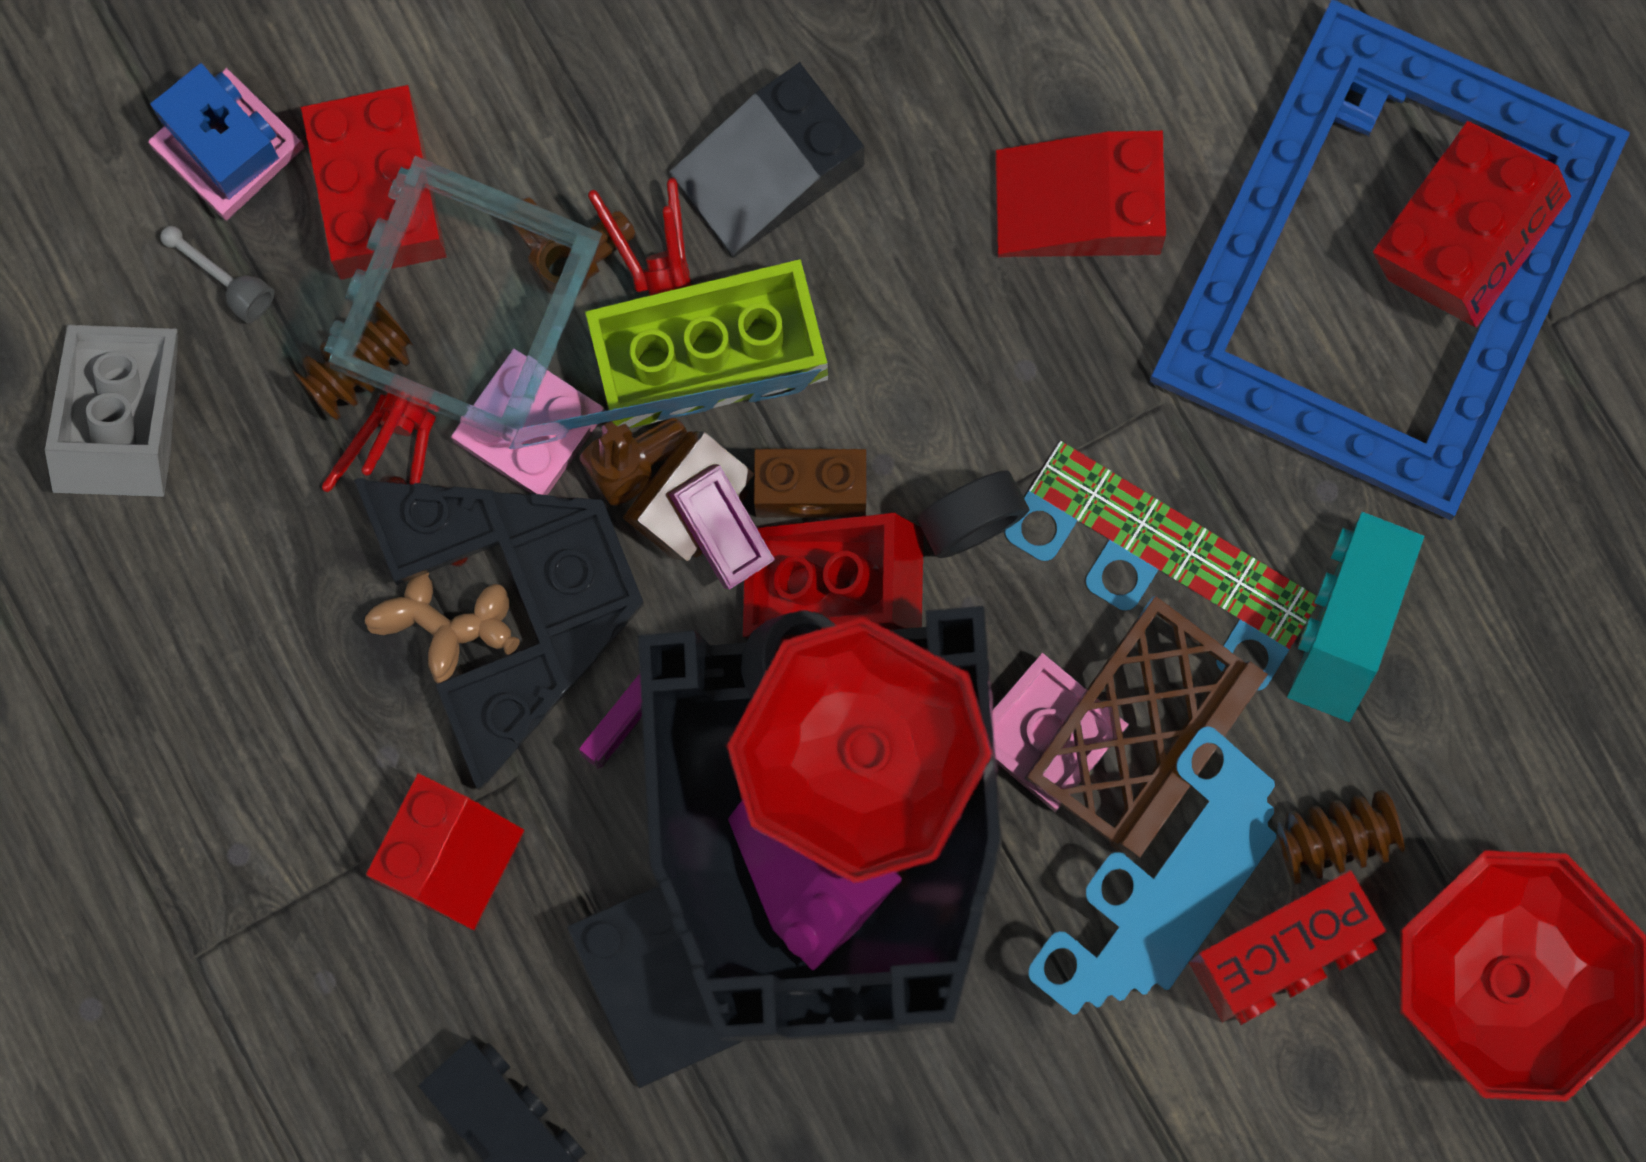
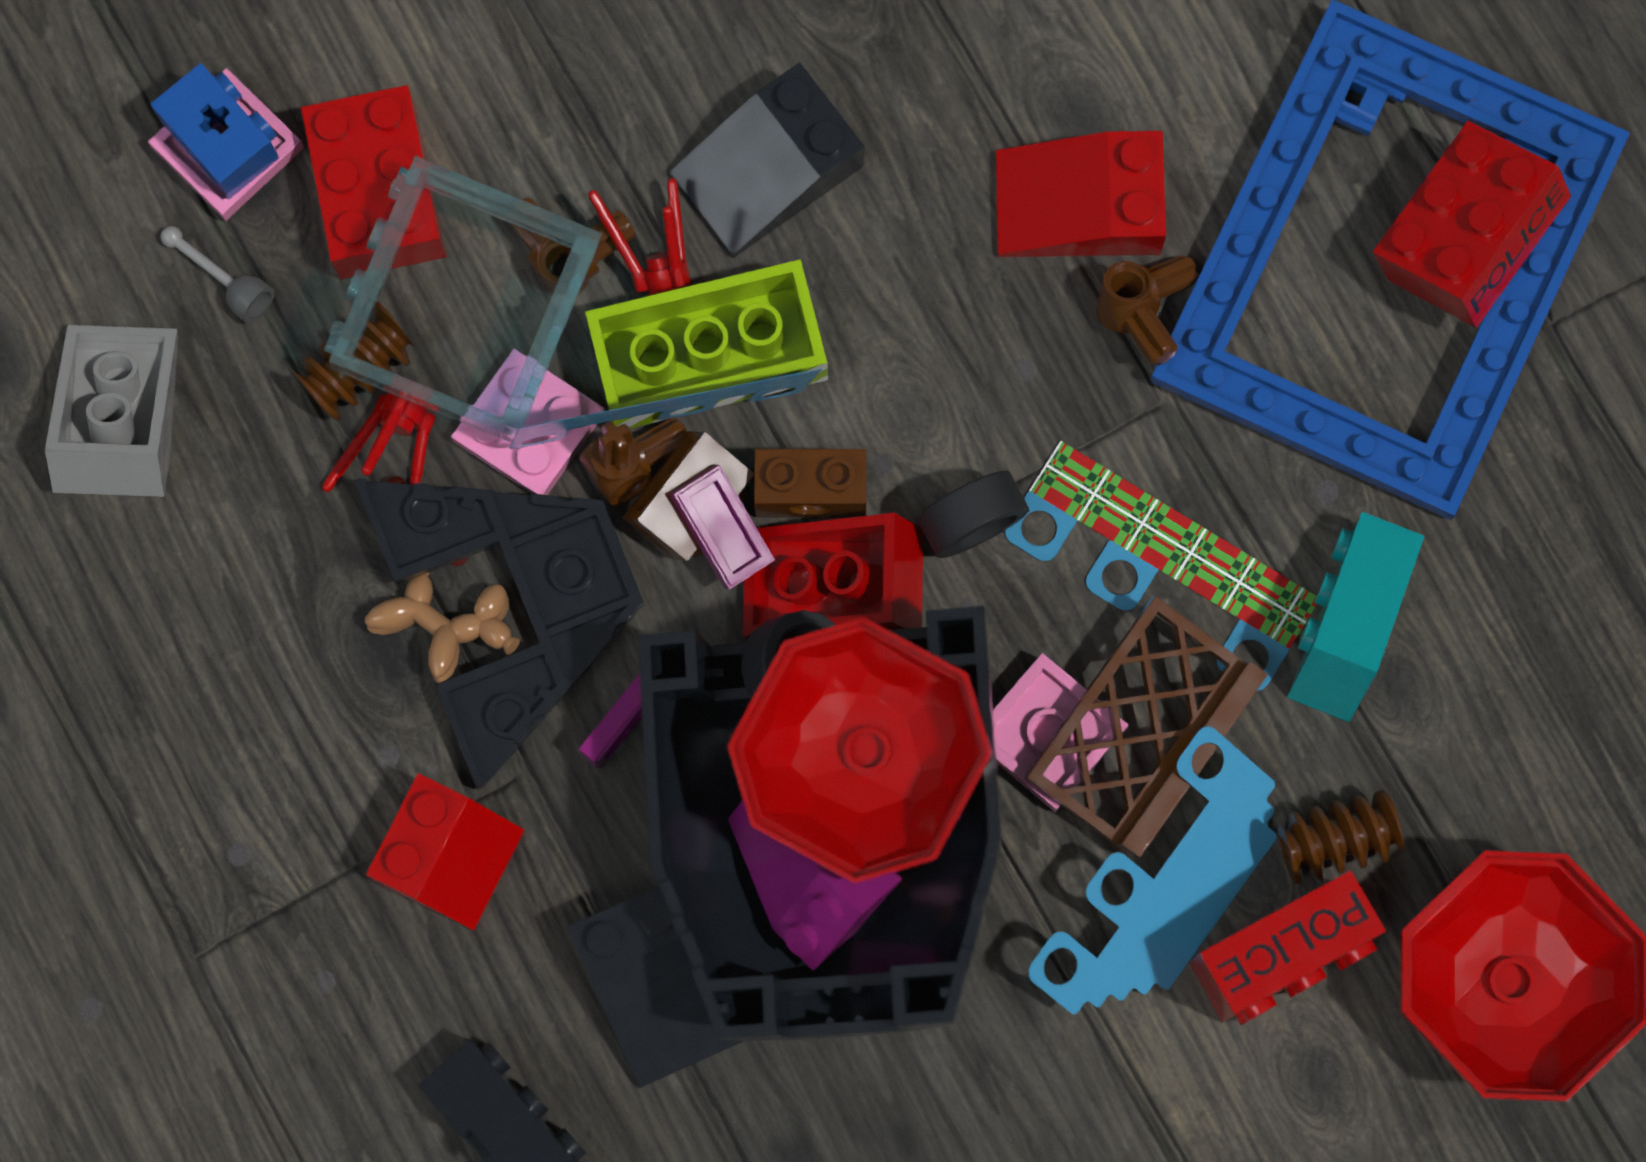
(1143, 293): none -> reddish brown axle

